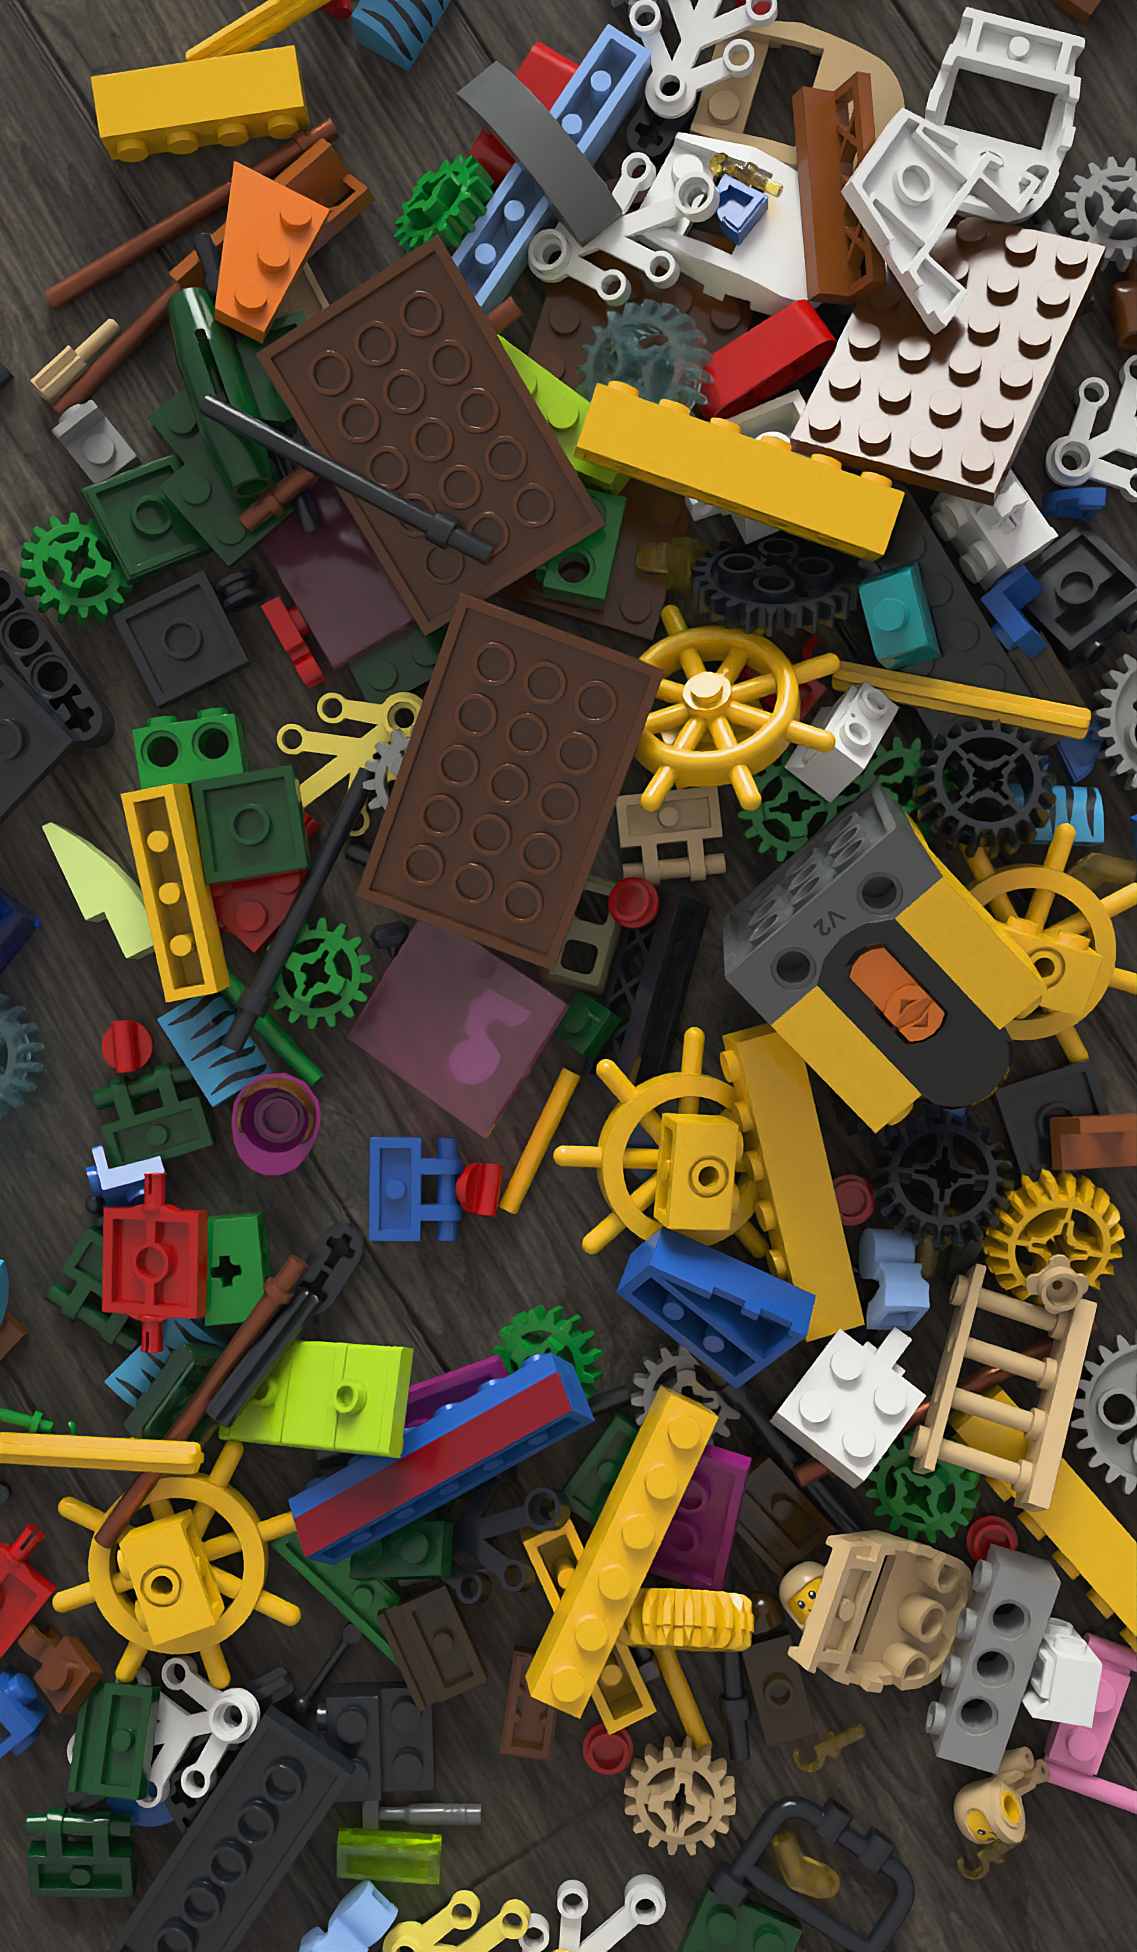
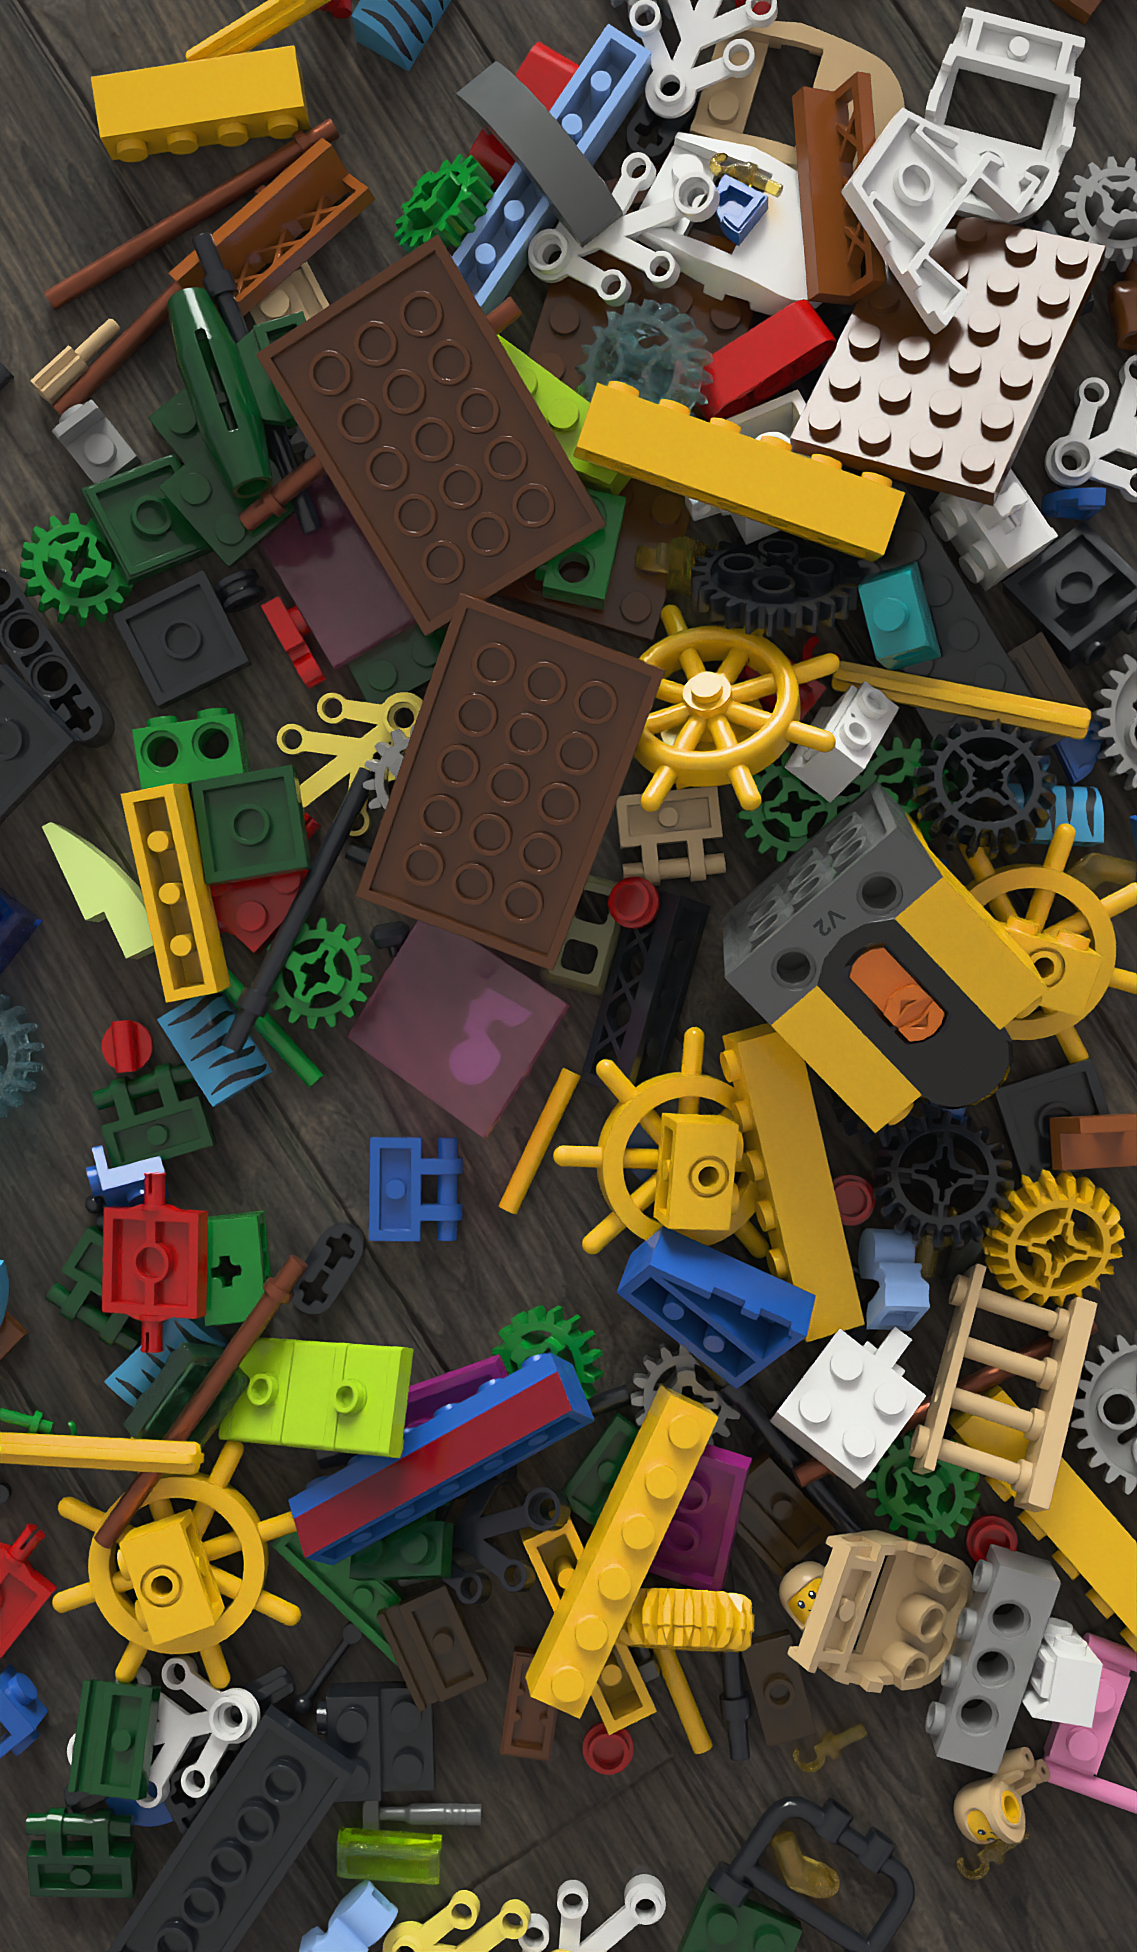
(66, 1669): reddish brown plate -> none
(263, 250): orange wing -> none
(263, 1357): black axle -> none
(275, 1123): magenta piece -> none
(439, 528): black bar -> none
(480, 1188): red plate -> none
(586, 1025): dark green plate -> none
(704, 1803): tan gear -> none
(766, 1611): dark brown hinge -> none
(1004, 602): blue bracket -> none
(1064, 1296): tan plate -> none

